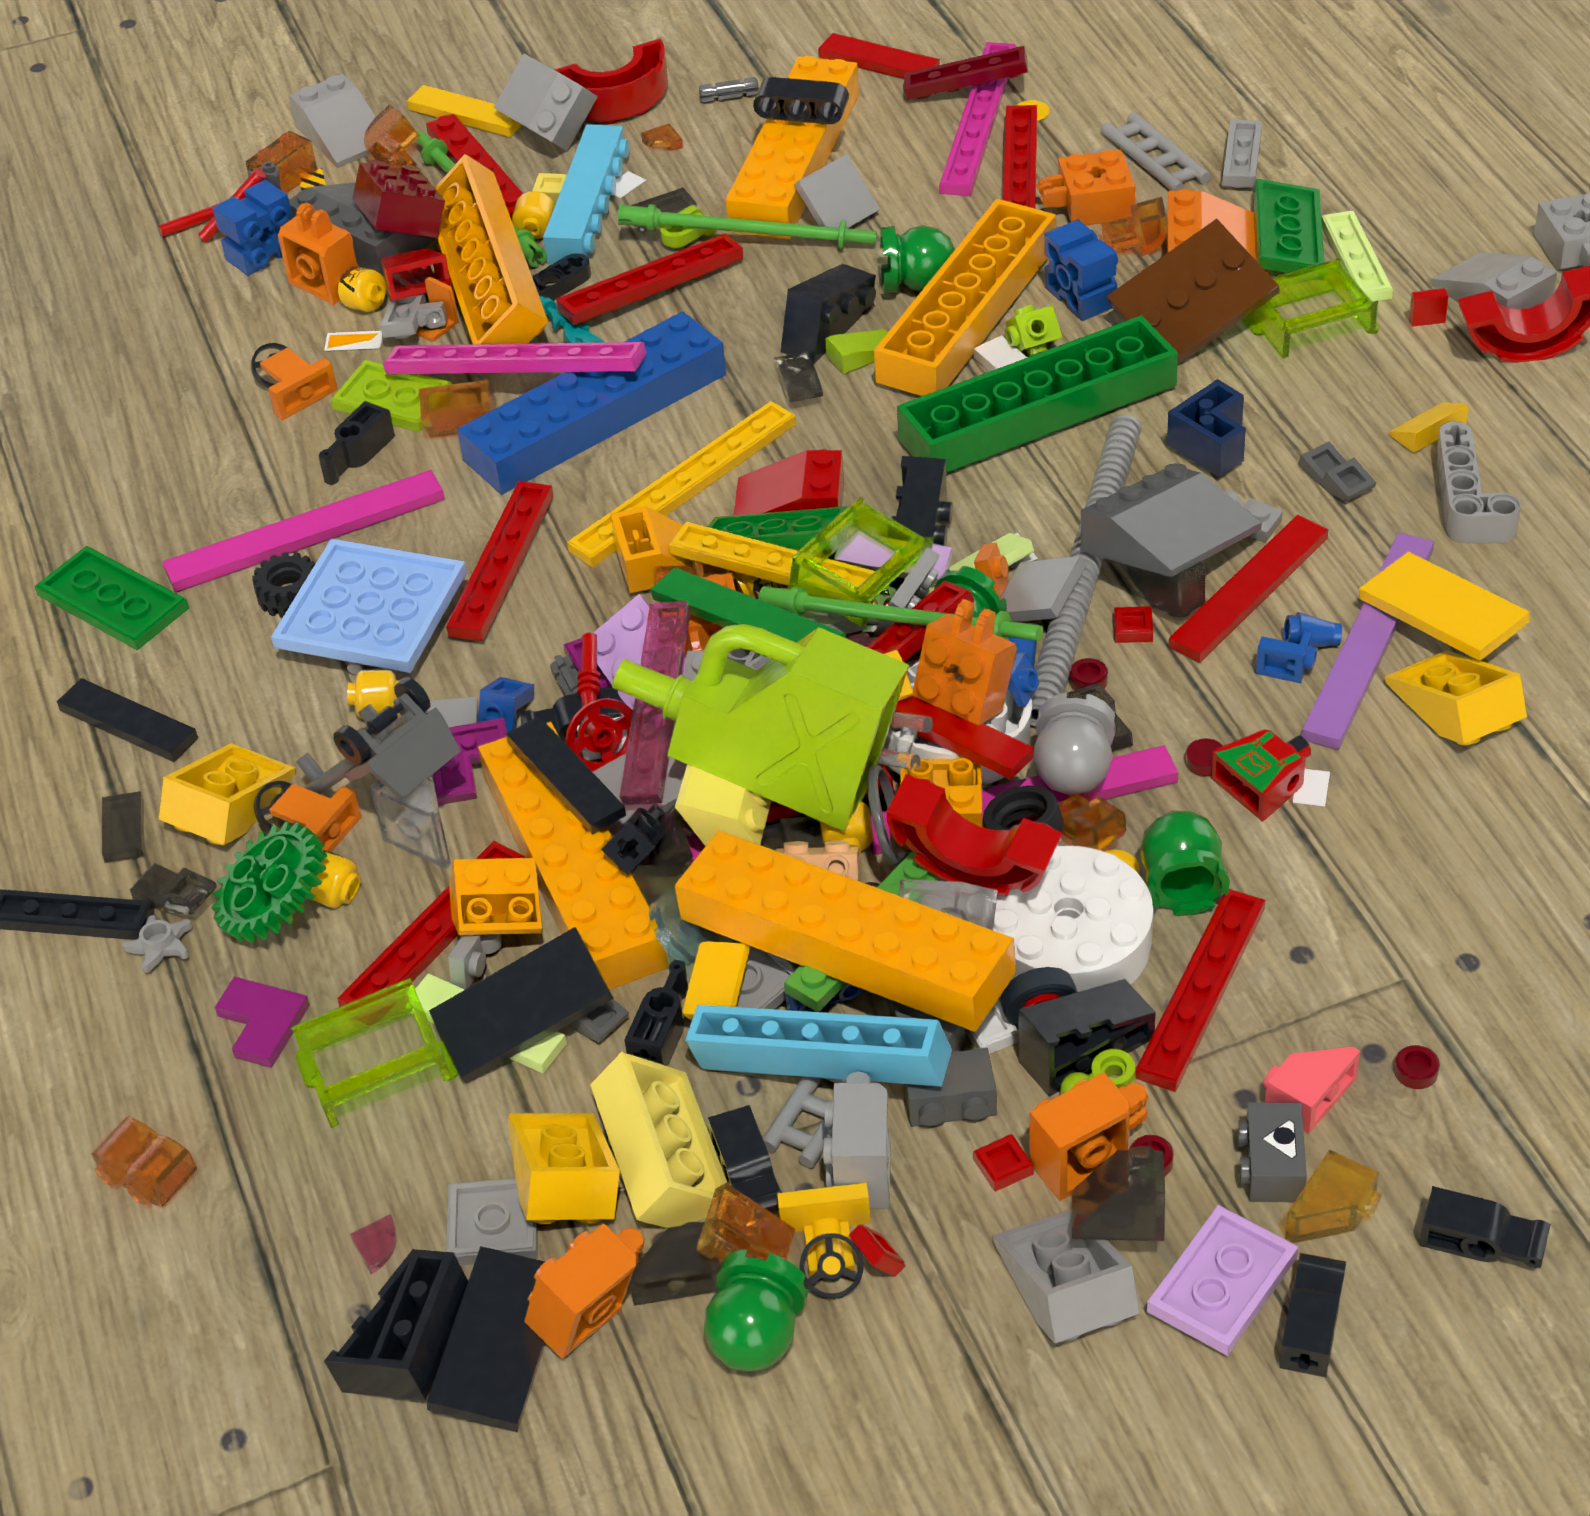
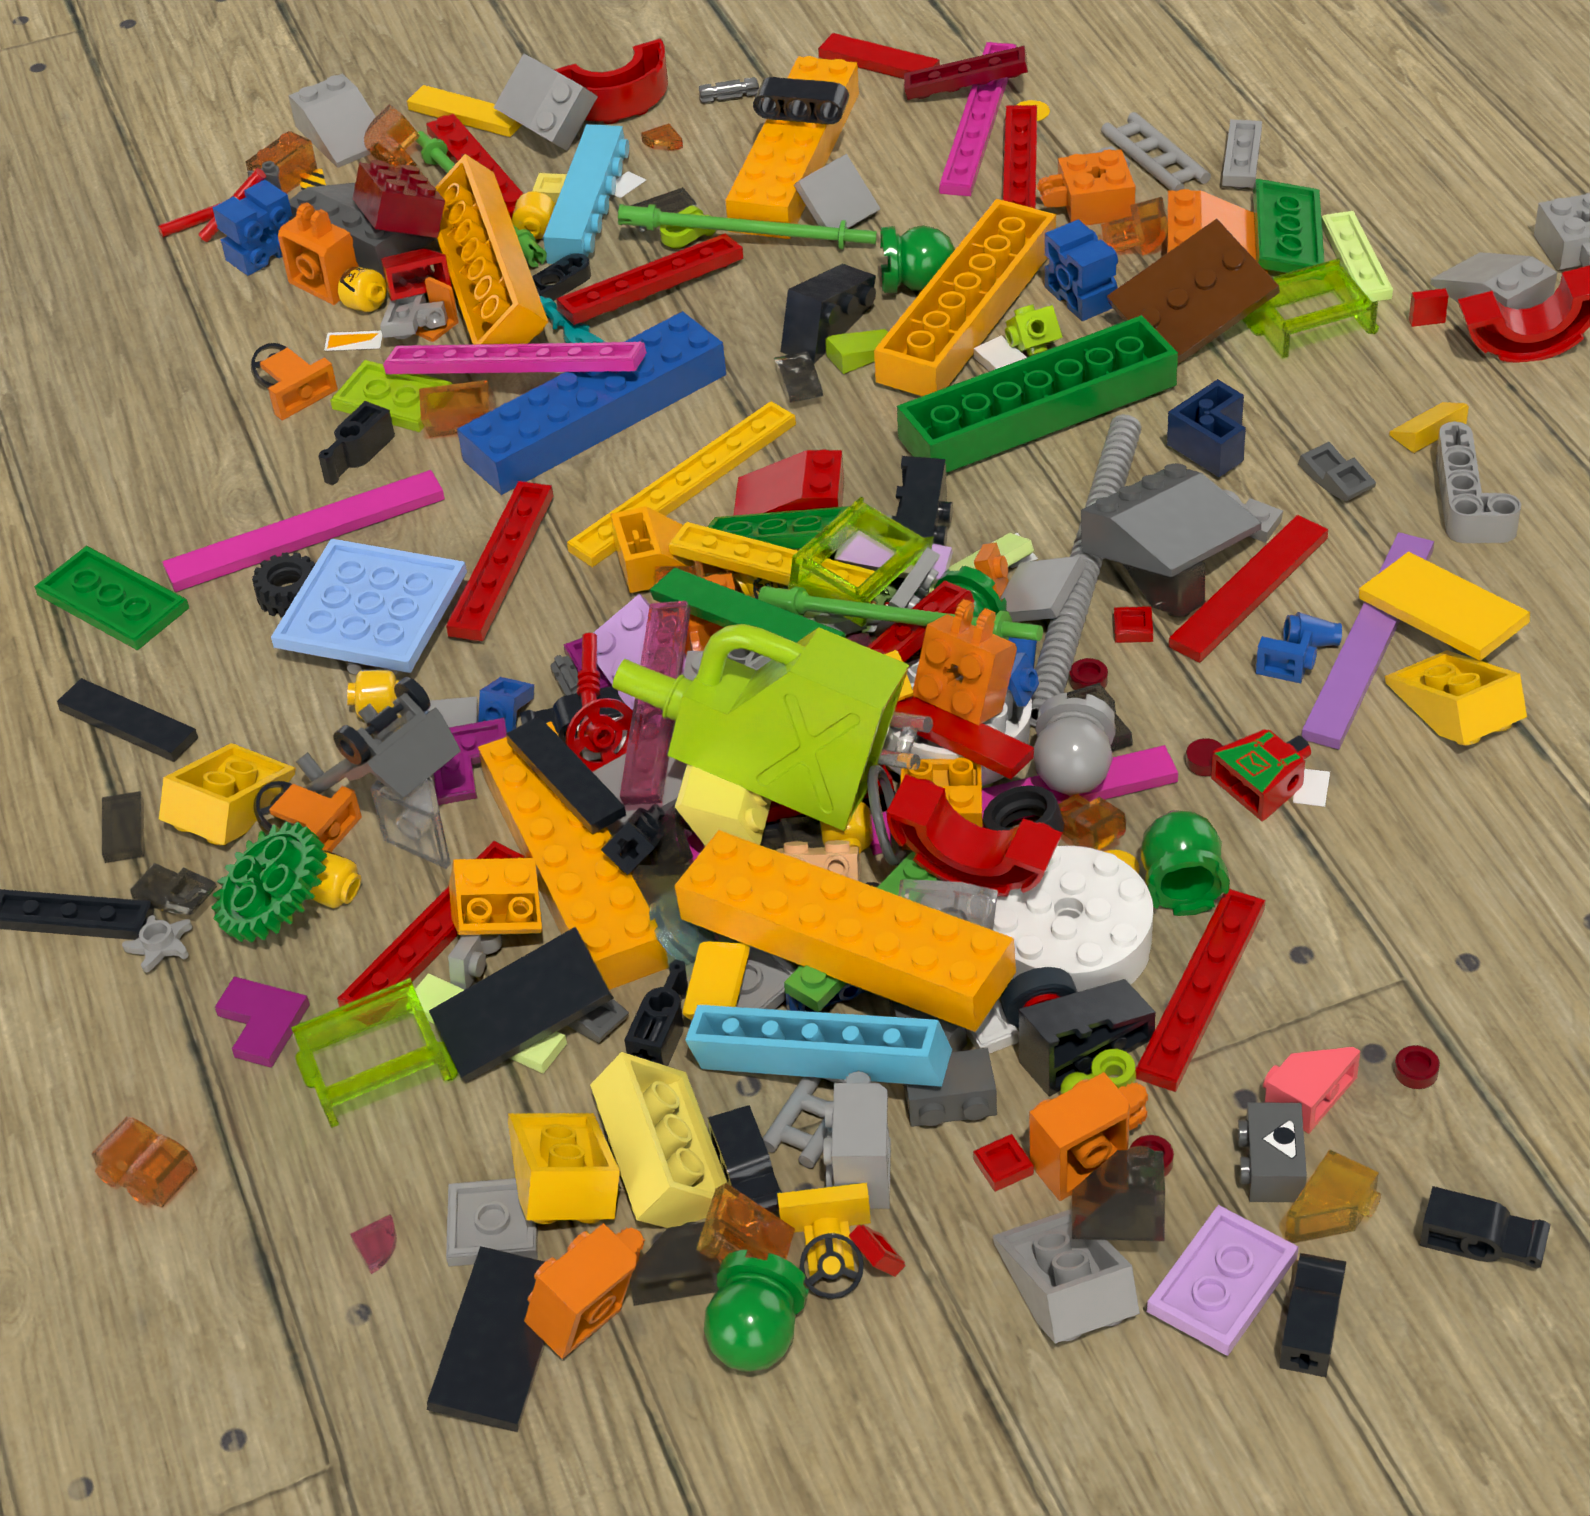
(406, 1332): black wedge -> none

